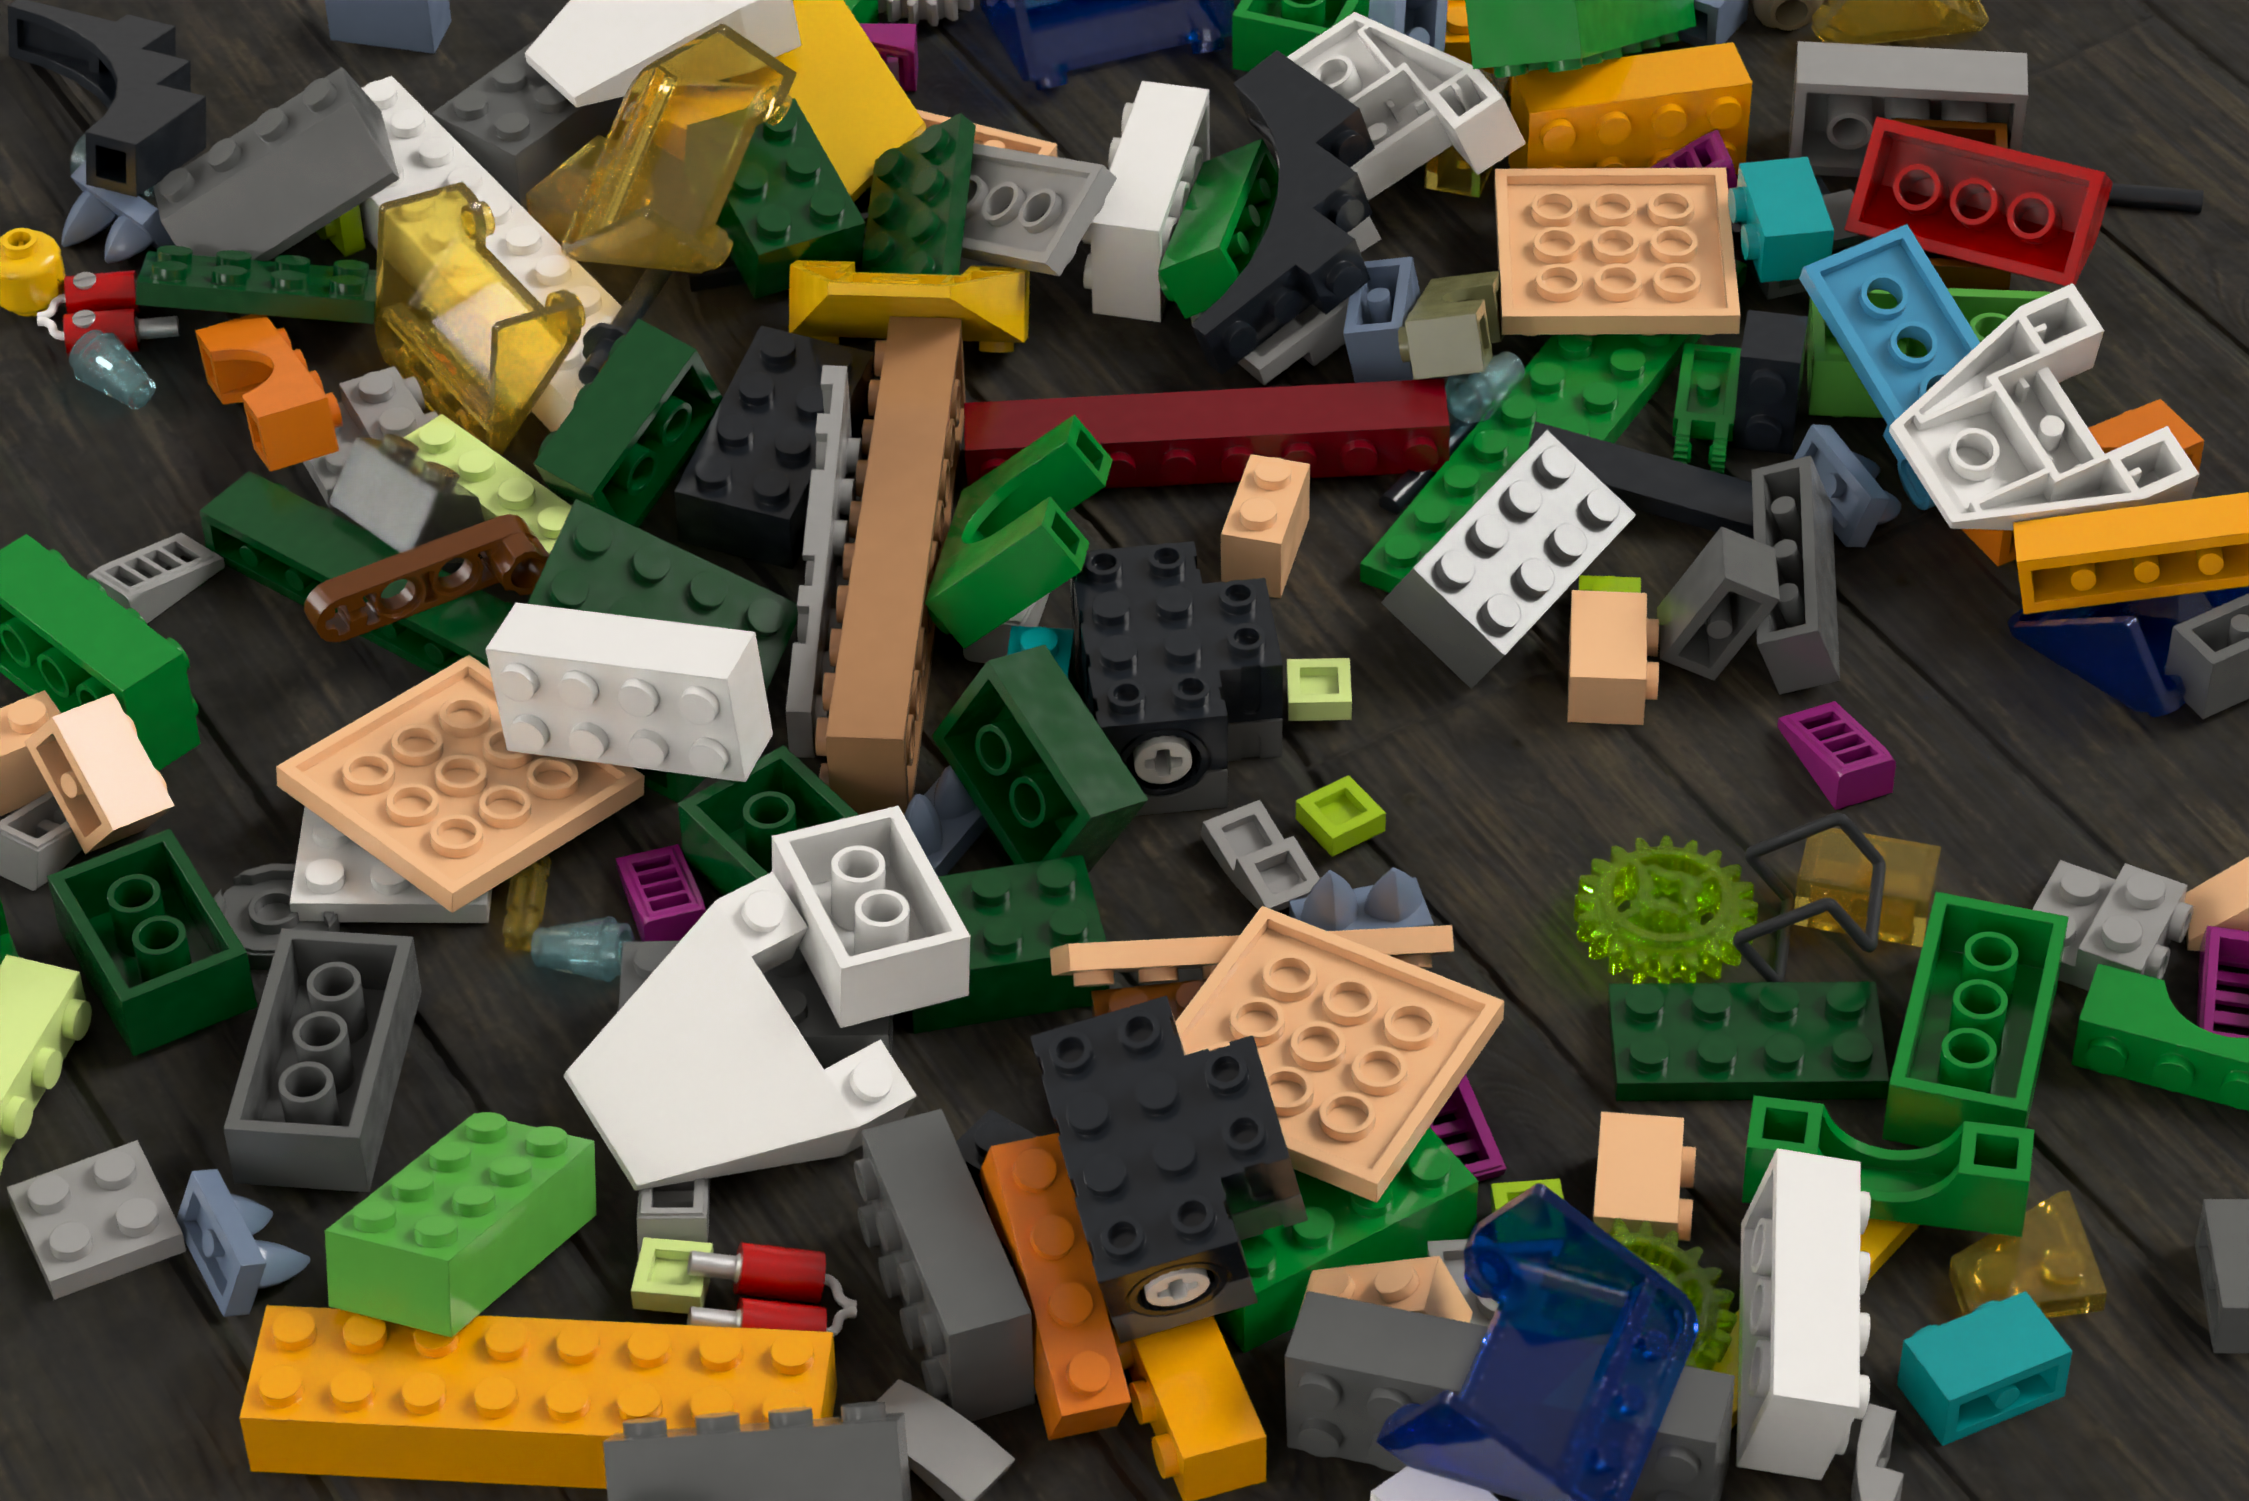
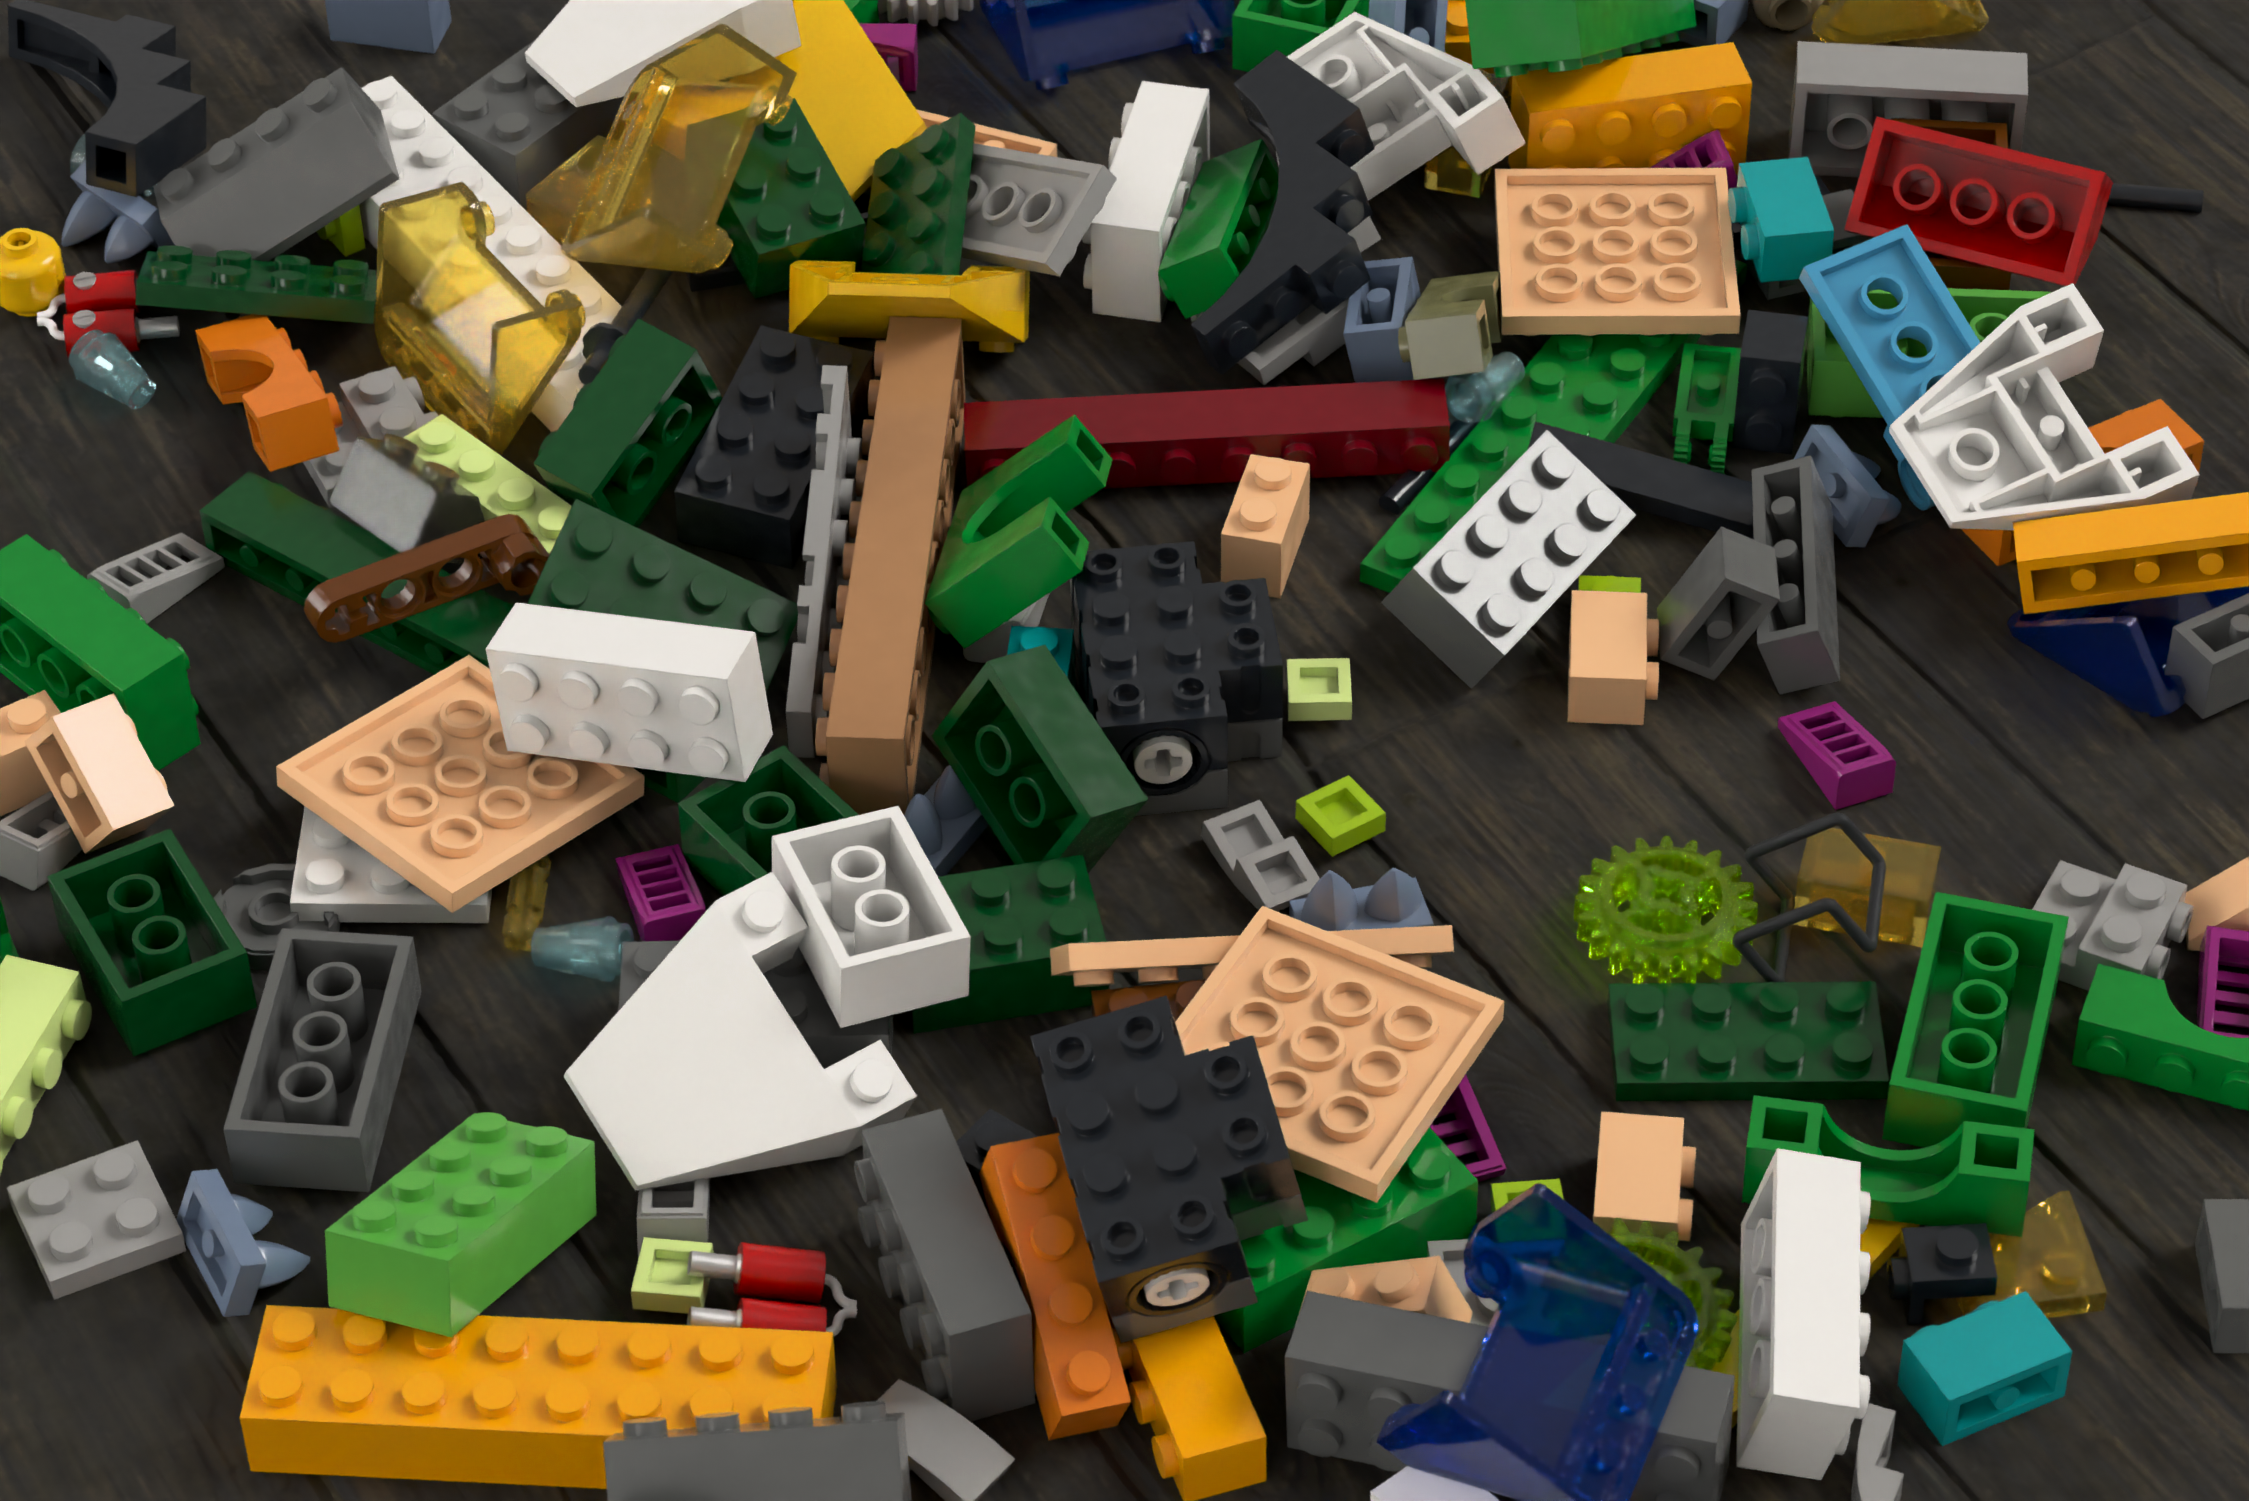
(1941, 1264): none -> black bracket

